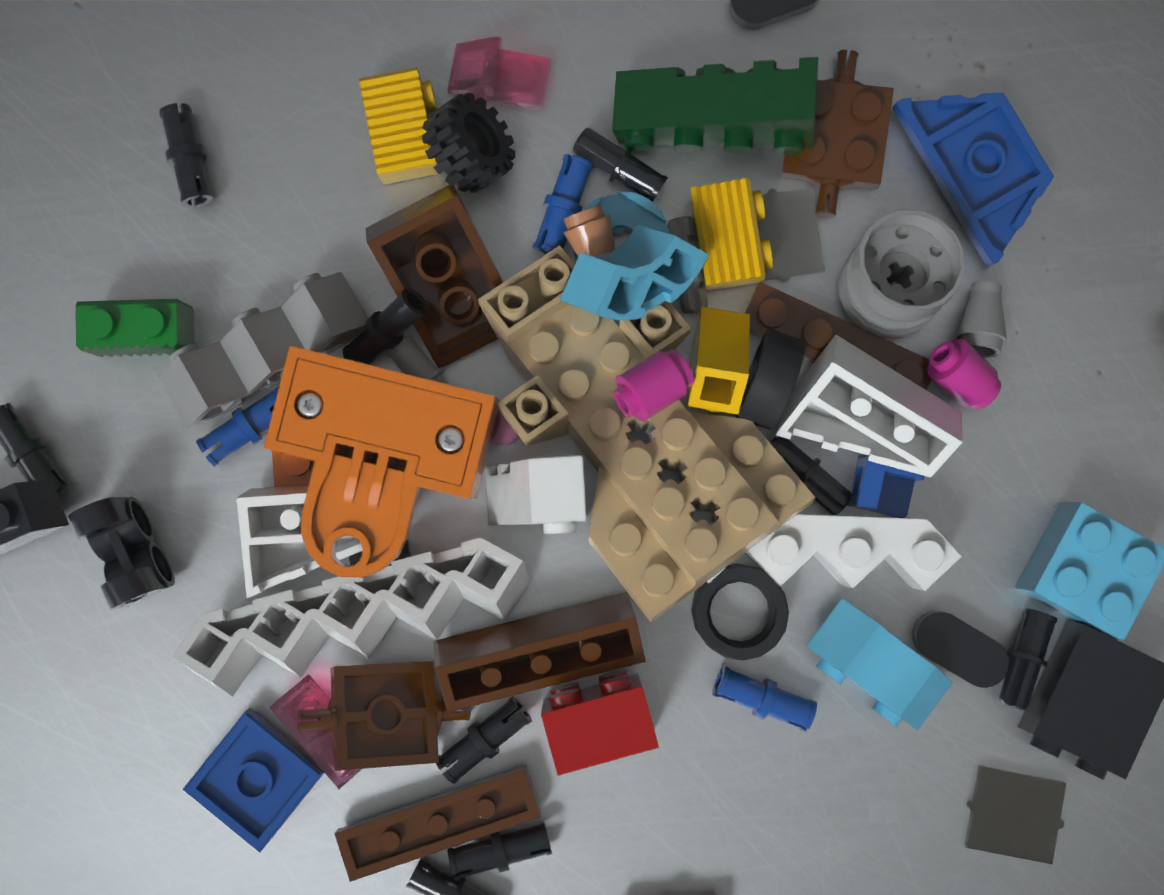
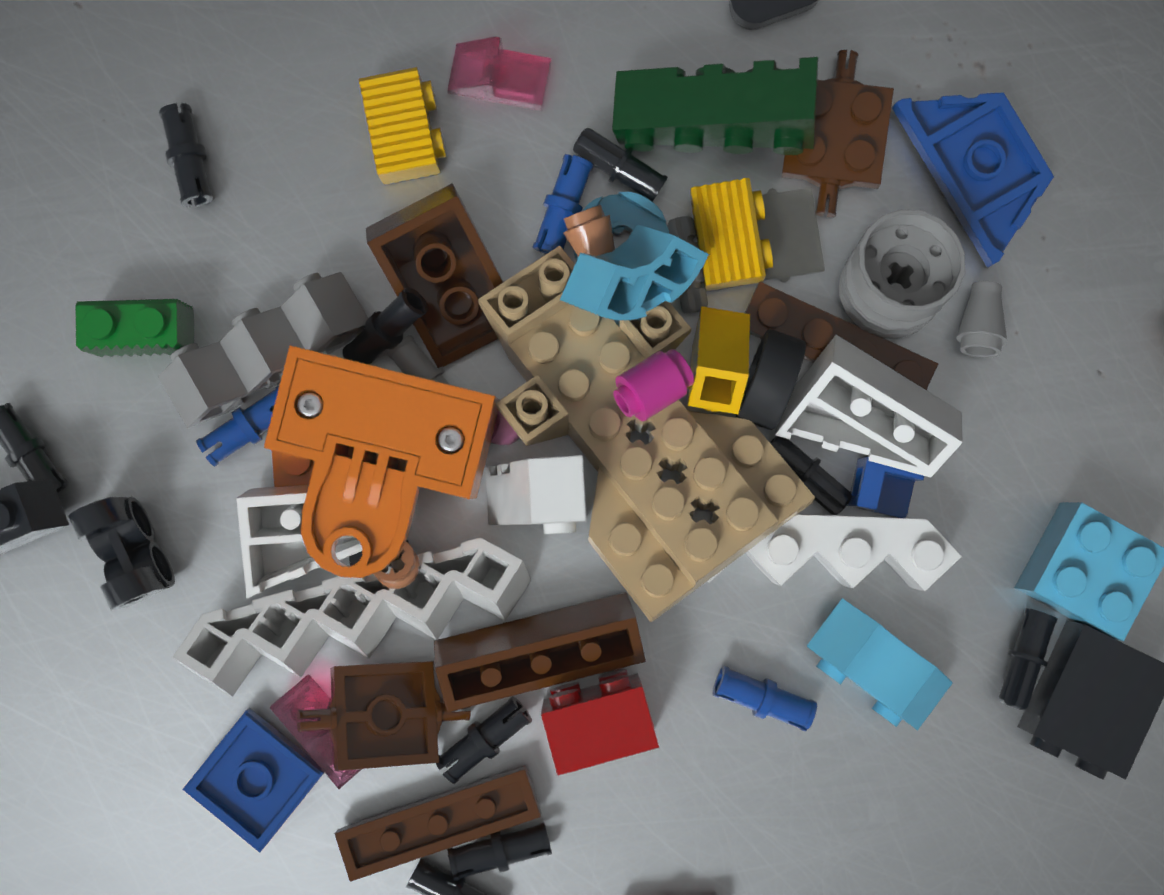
(406, 575): none -> nougat bush
(468, 143): black tyre -> none
(762, 642): black tyre -> none
(960, 649): black tile -> none
(964, 374): dark pink brick -> none
(1015, 814): clear smoke piece -> none

